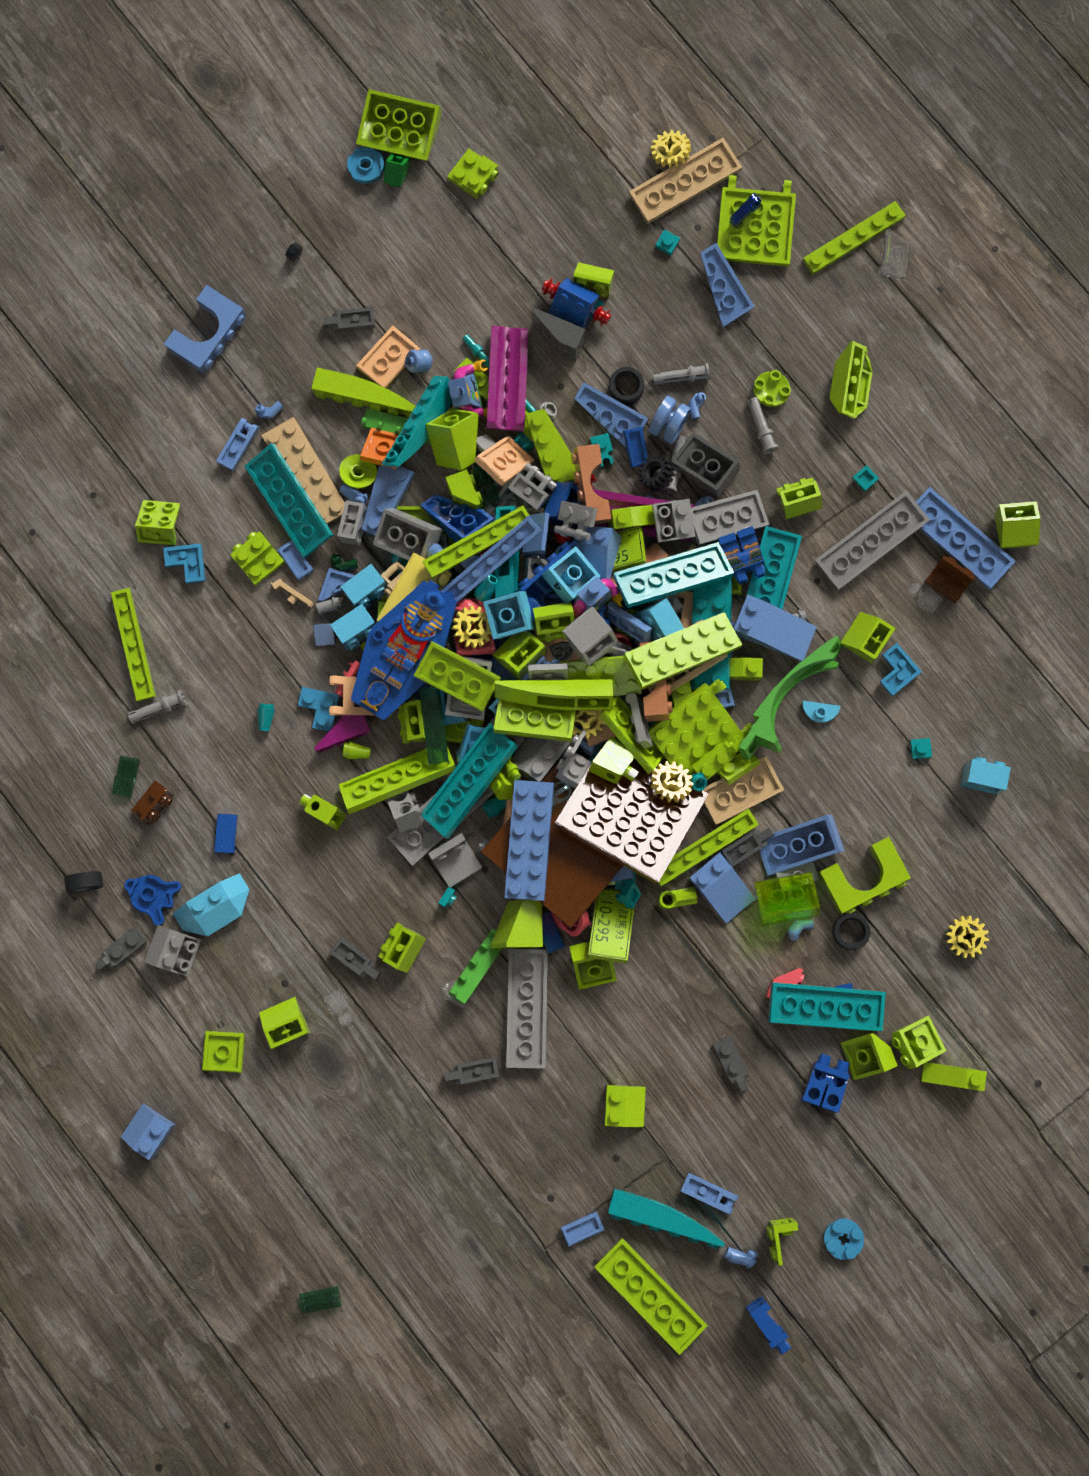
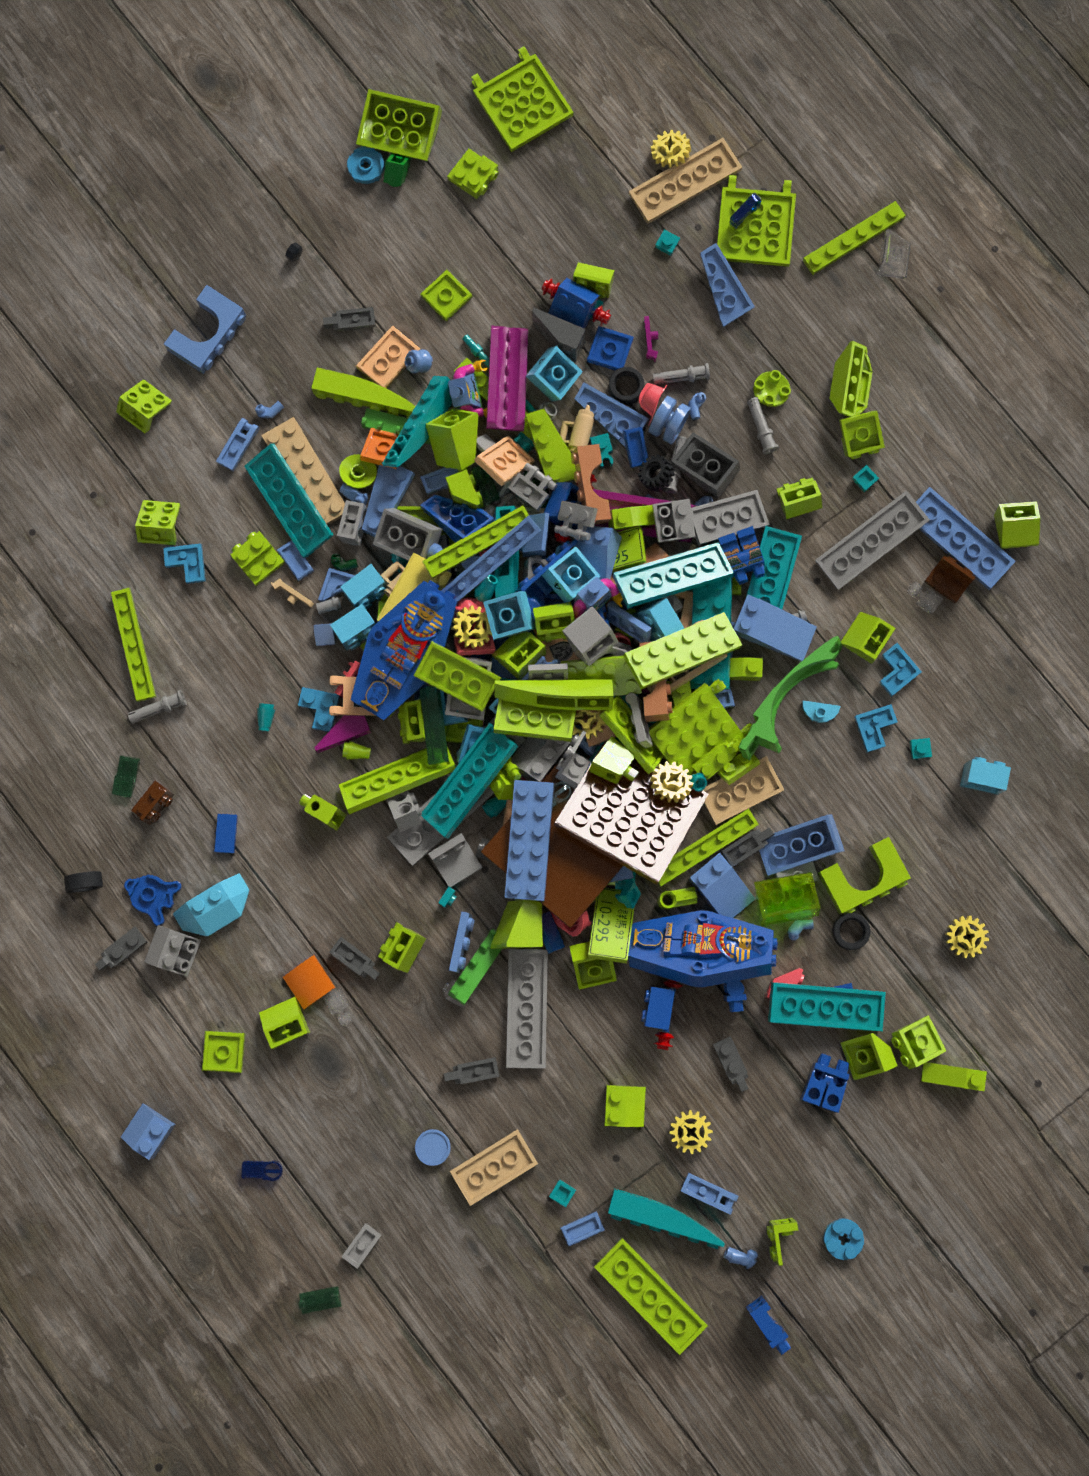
(141, 405): none -> lime bracket
(258, 1169): none -> clear blue piece
(309, 982): none -> orange slope
(361, 1245): none -> light grey plate
(432, 1147): none -> medium blue piece
(436, 480): none -> medium blue tile
(446, 295): none -> lime tile
(462, 942): none -> medium blue plate
(493, 1167): none -> tan plate
(522, 101): none -> lime plate
(554, 373): none -> medium azure brick
(562, 1193): none -> teal plate
(581, 429): none -> tan piece
(610, 348): none -> blue tile
(649, 398): none -> coral piece
(651, 354): none -> magenta piece
(659, 1011): none -> blue brick
(684, 1138): none -> light yellow gear
(702, 948): none -> blue container
(734, 995): none -> blue hips
(861, 434): none -> lime plate
(870, 724): none -> dark azure plate

